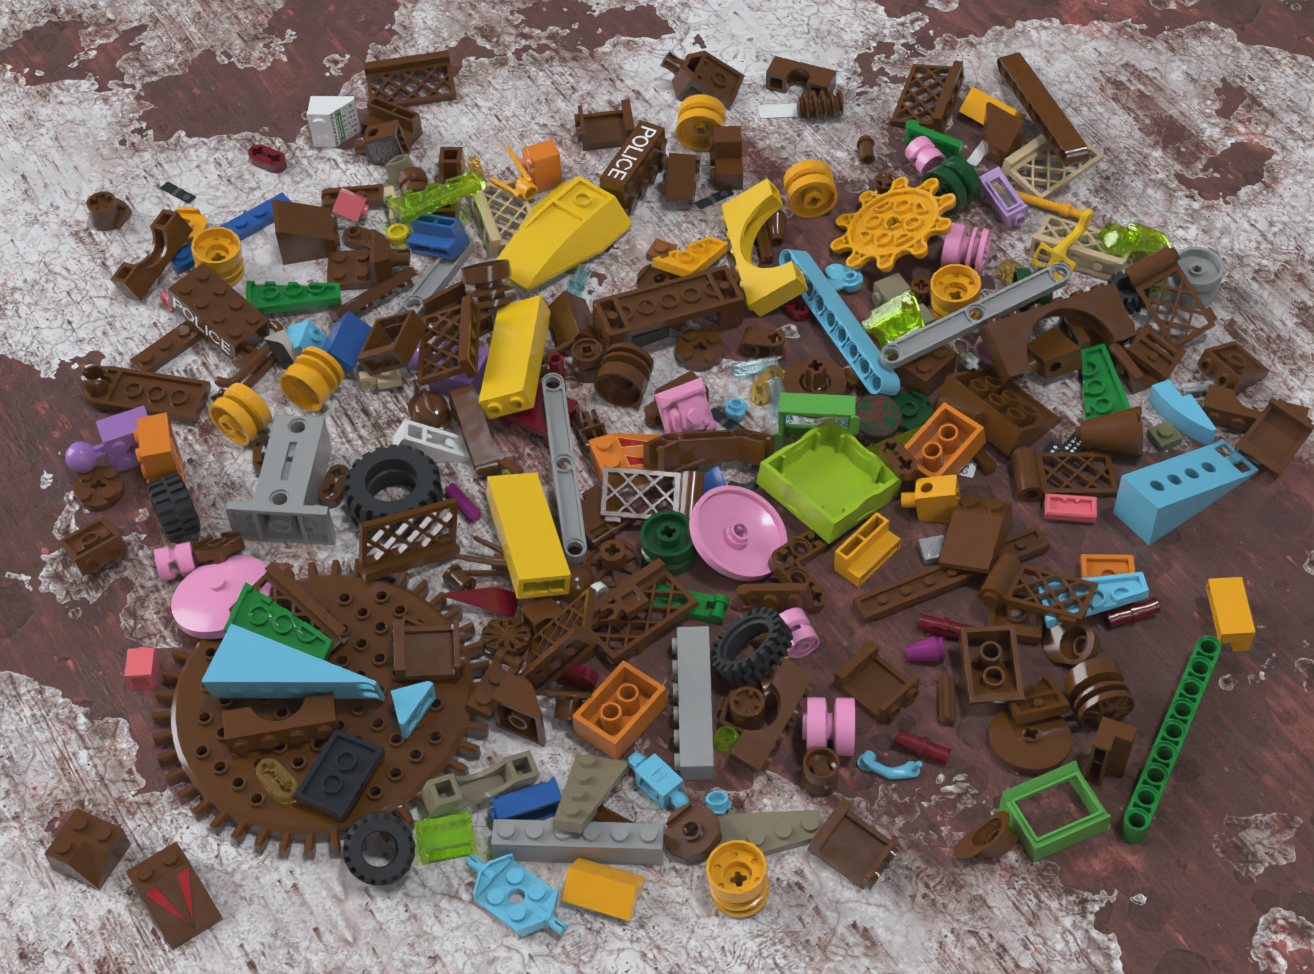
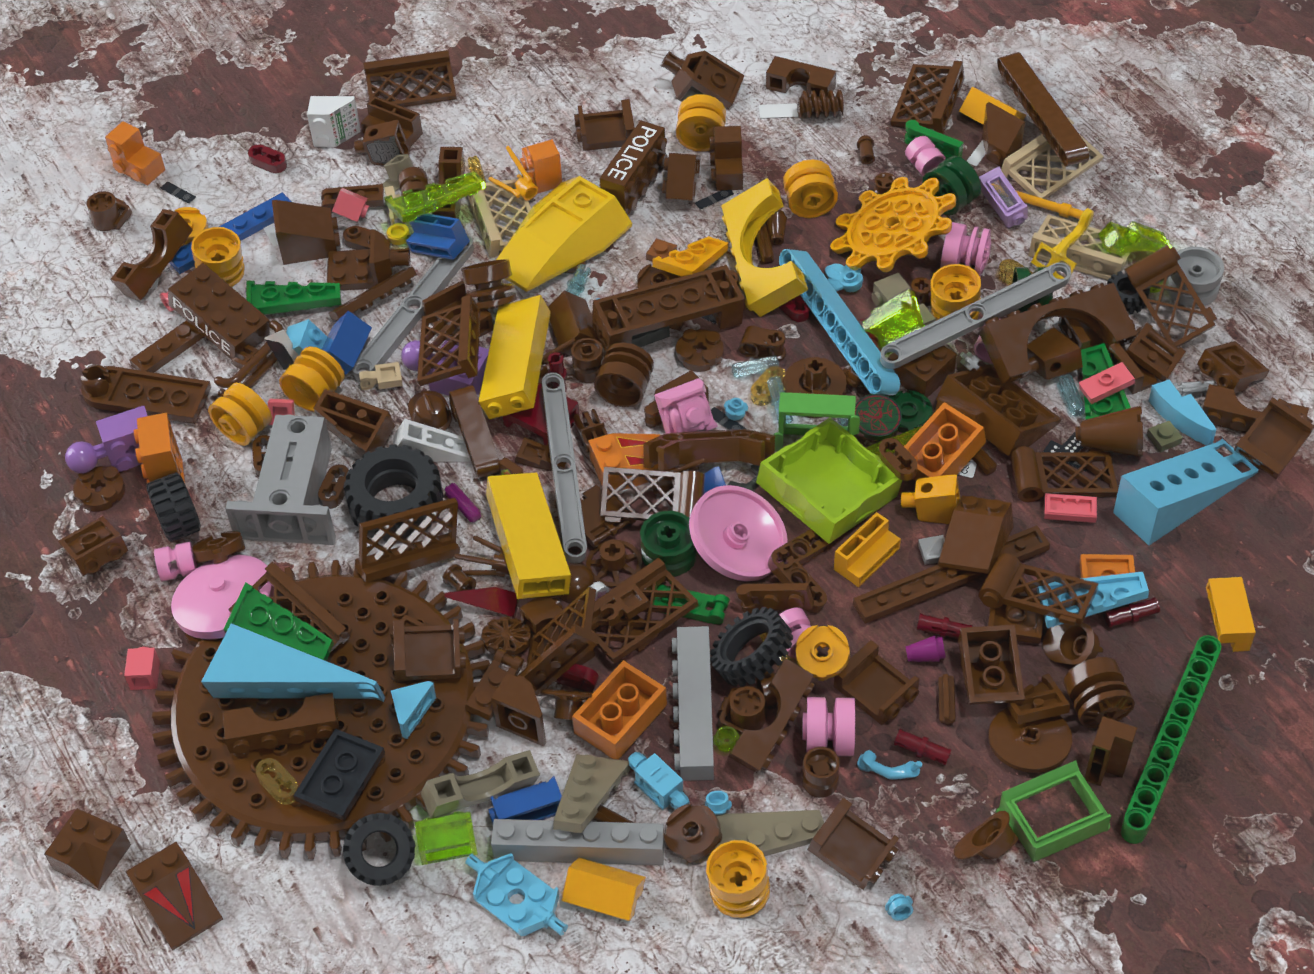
(132, 156): none -> orange brick
(280, 407): none -> coral tile
(355, 422): none -> reddish brown wedge
(381, 356): reddish brown window -> none
(536, 455): none -> reddish brown slope
(822, 636): none -> light orange plate
(899, 907): none -> medium azure plate
(1071, 395): none -> clear light blue axle
(1106, 383): none -> coral plate

